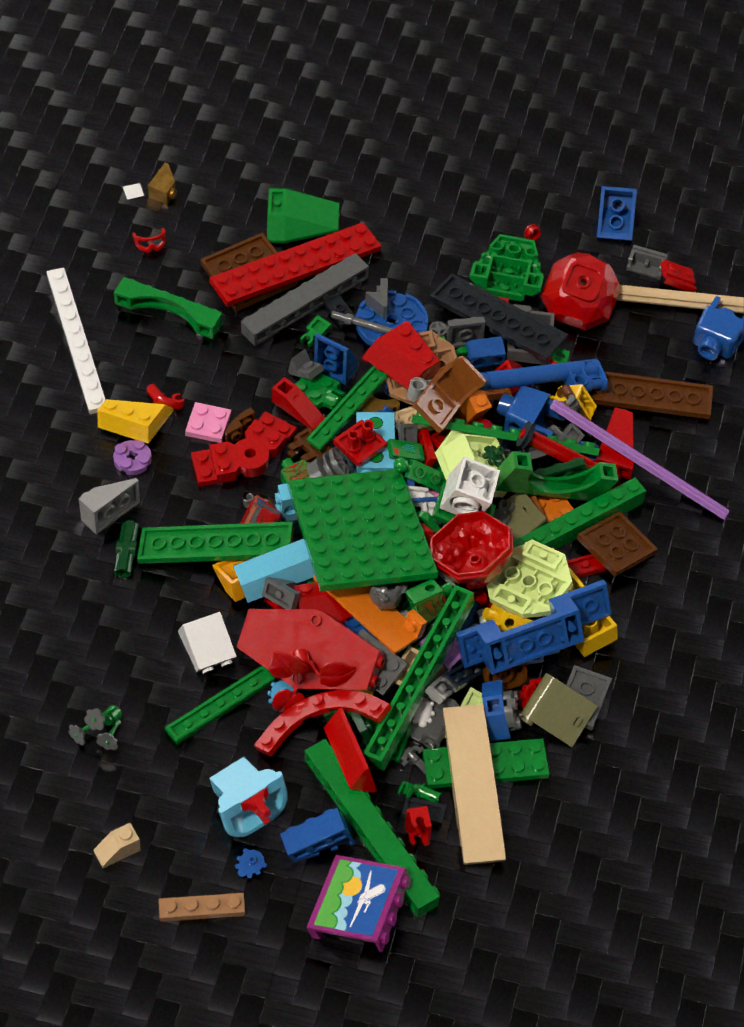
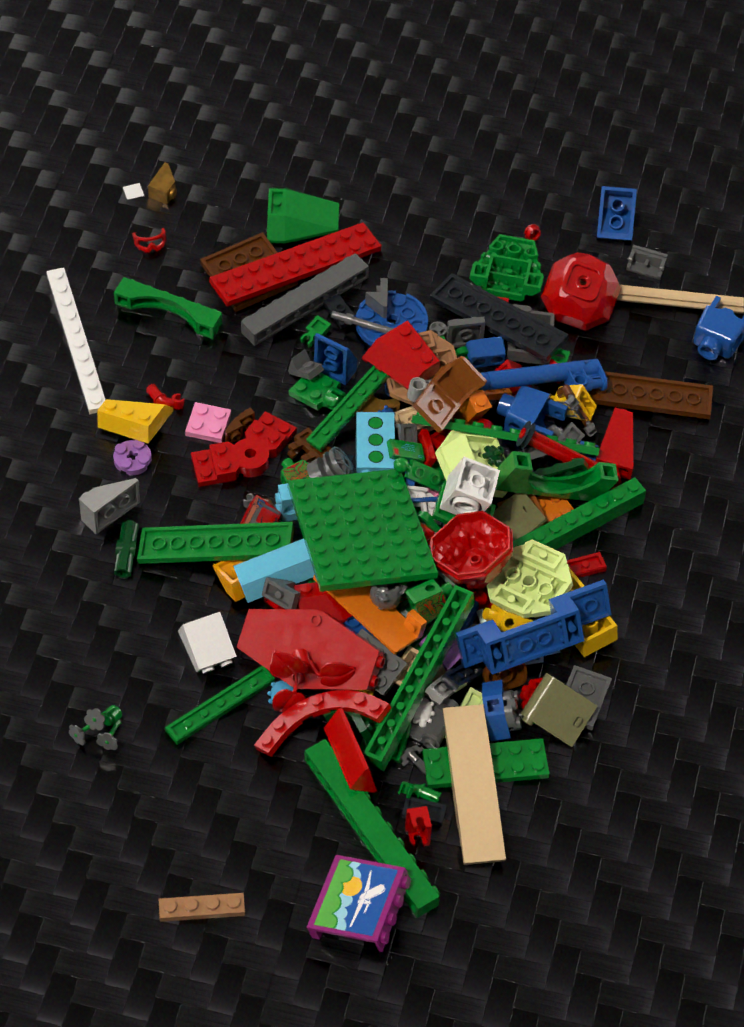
(117, 845): tan slope -> none
(248, 797): medium azure piece -> none
(250, 863): blue piece -> none
(296, 403): red slope -> none
(316, 835): blue wedge -> none
(360, 442): red plate -> none
(502, 513): dark grey plate -> none
(617, 543): reddish brown plate -> none
(639, 459): medium lavender axle -> none
(678, 276): red plate -> none

